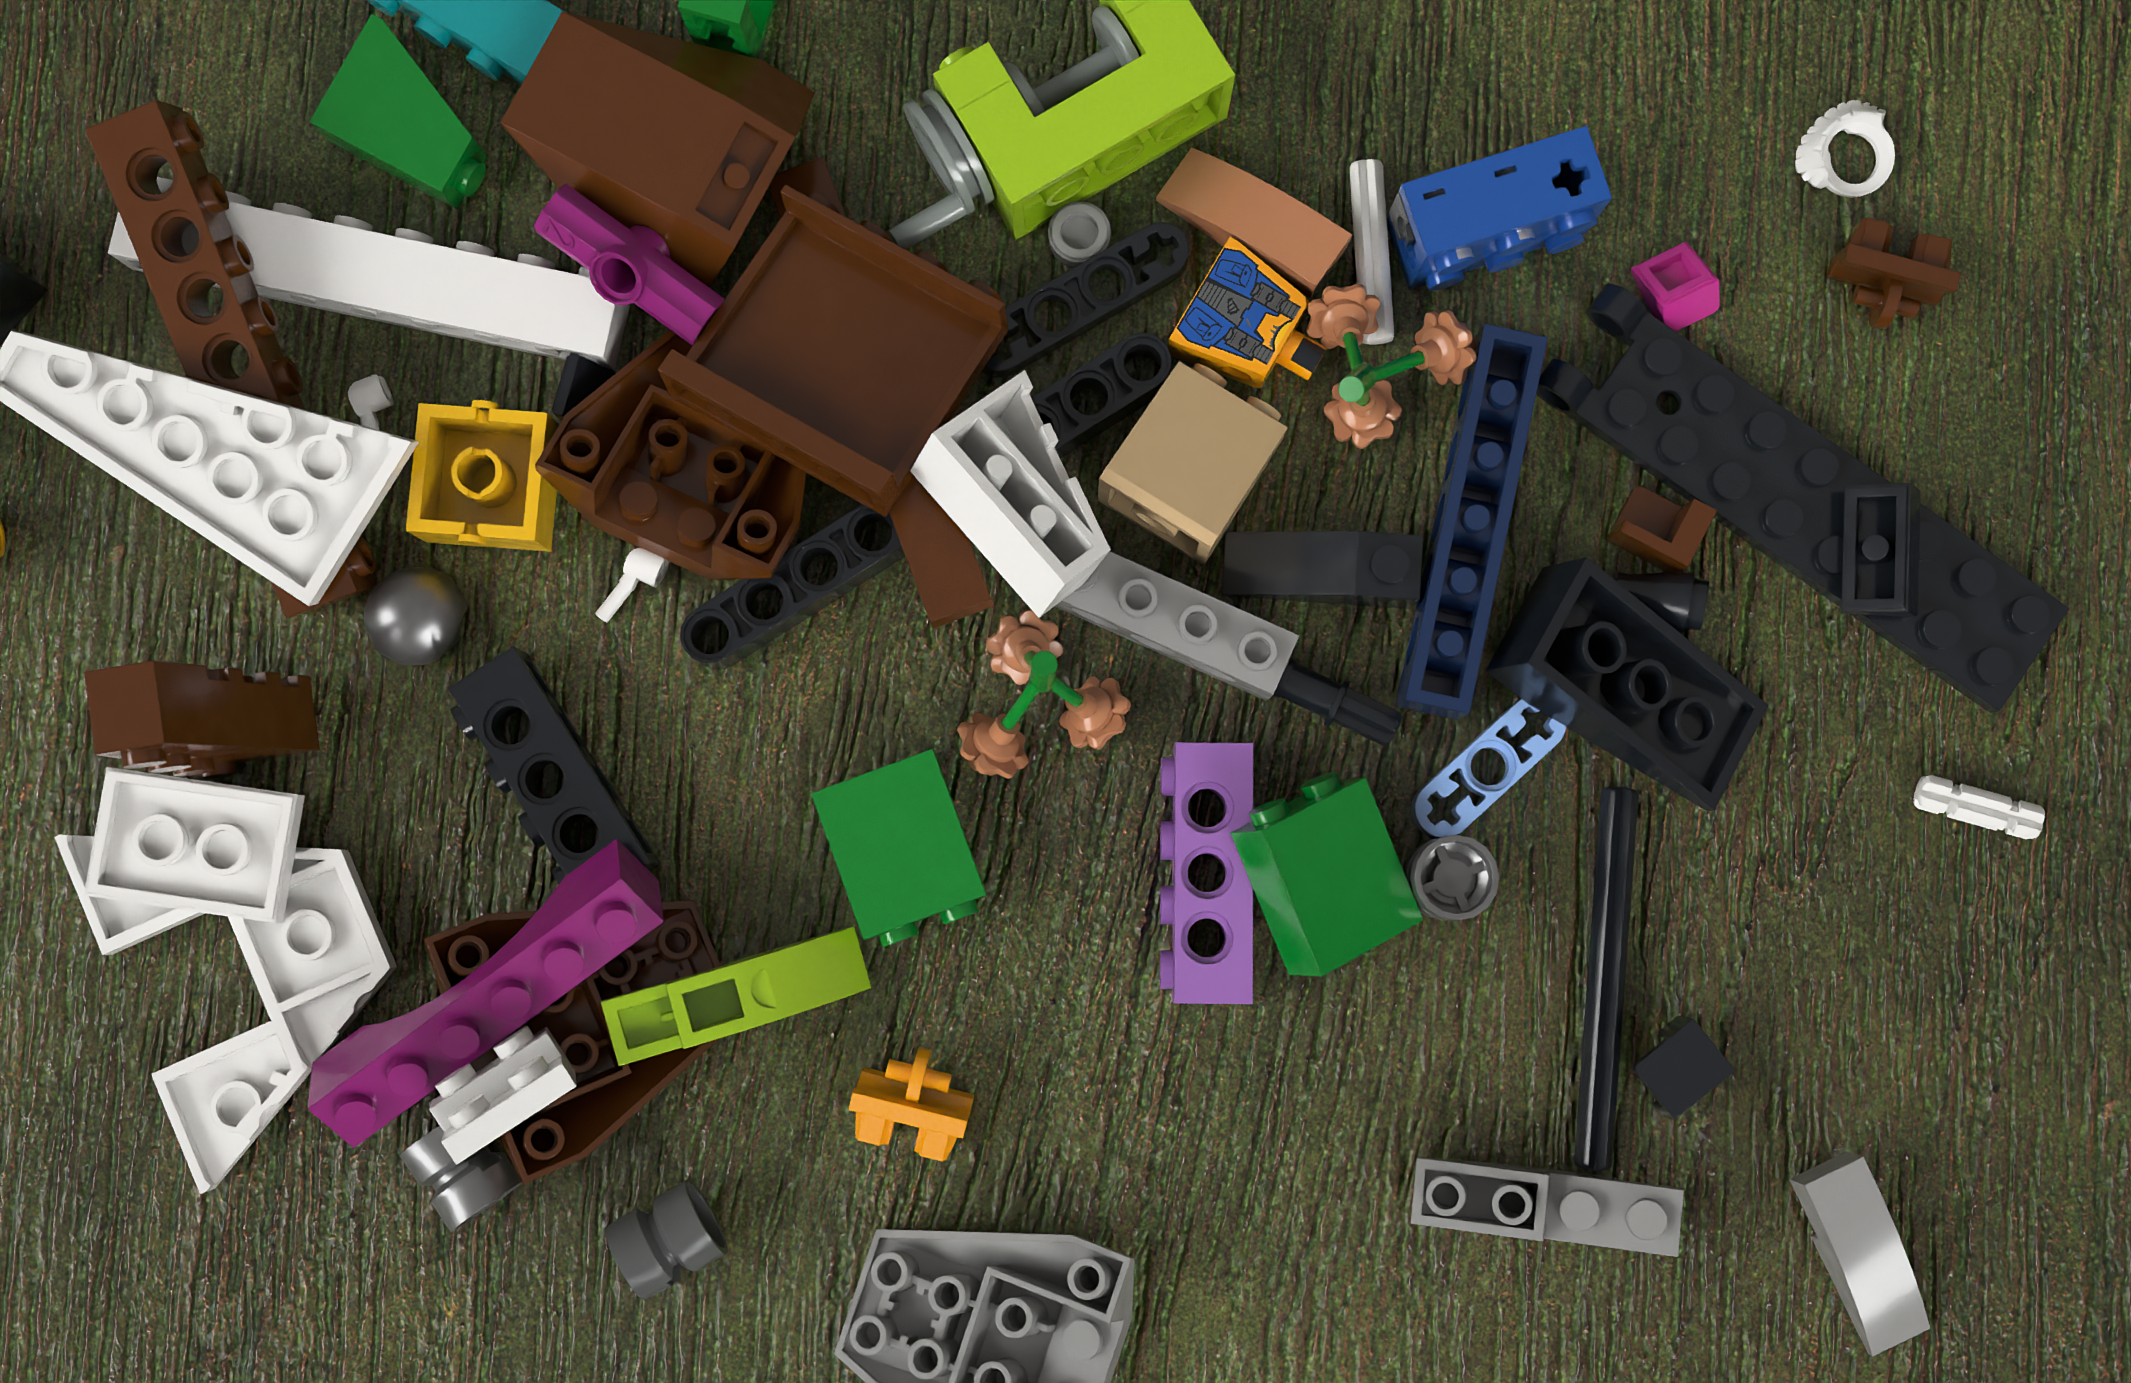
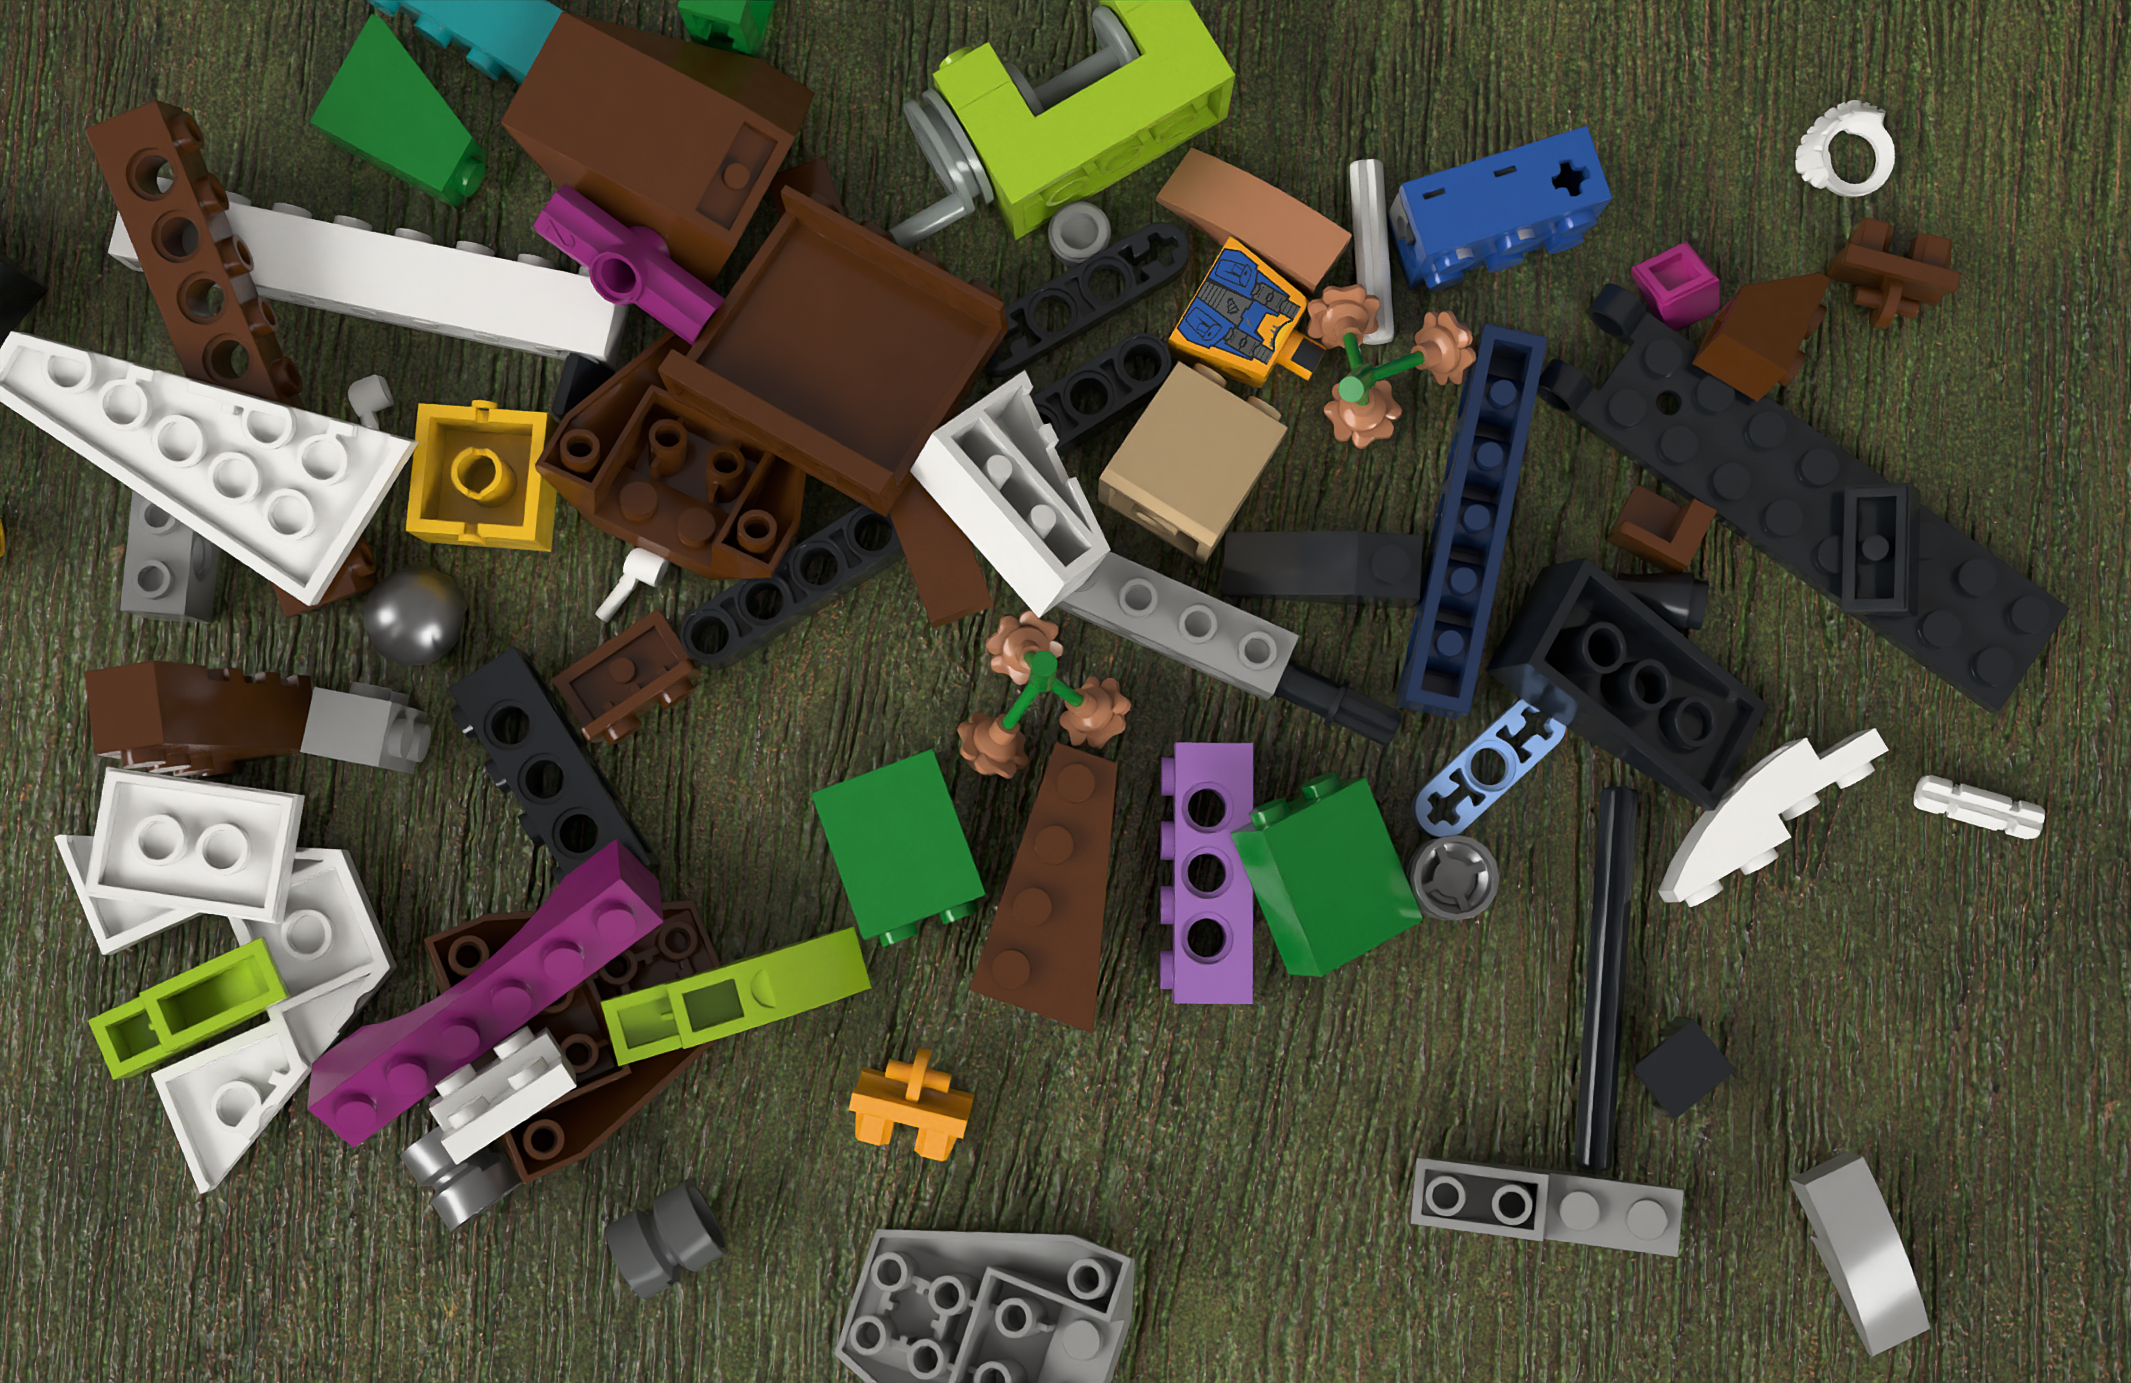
(167, 567): none -> light grey brick
(189, 1009): none -> lime slope
(366, 728): none -> light grey brick
(628, 678): none -> reddish brown bracket
(1053, 905): none -> reddish brown wedge
(1747, 820): none -> white slope
(1760, 333): none -> reddish brown slope

